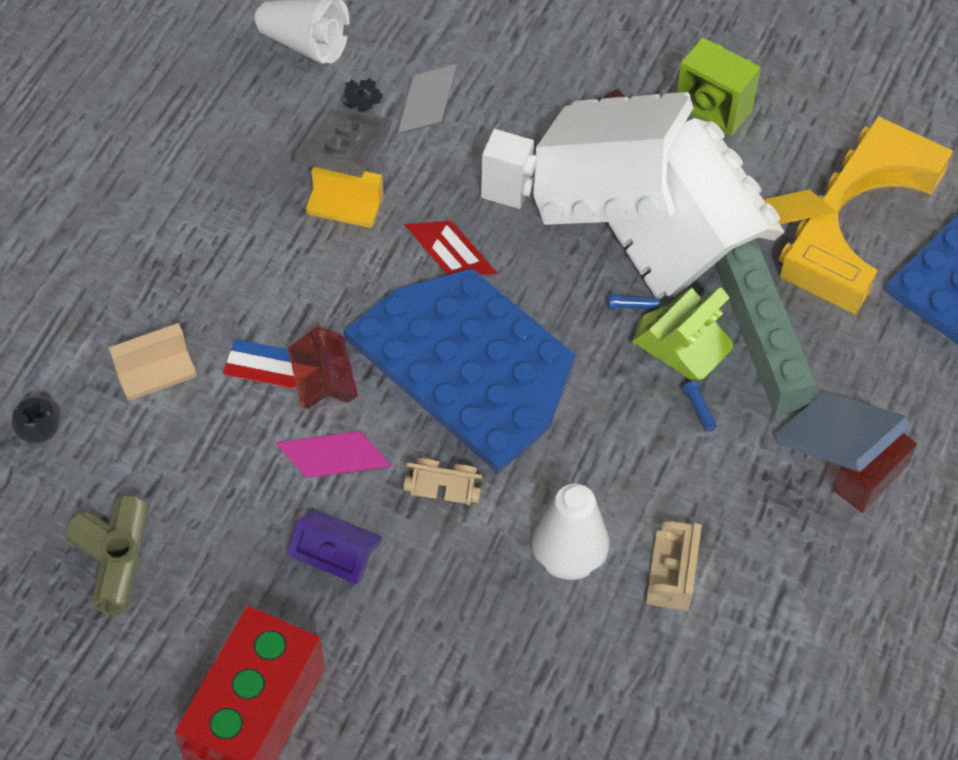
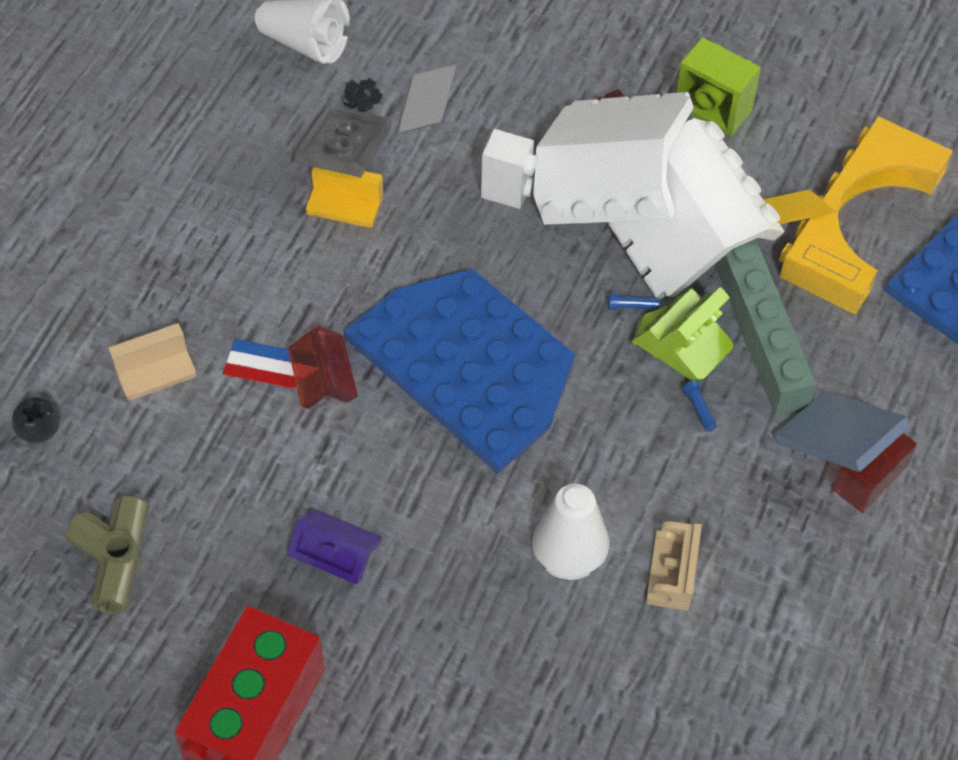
(333, 454): dark pink sticker -> none
(450, 247): red sticker -> none
(458, 482): tan hinge -> none

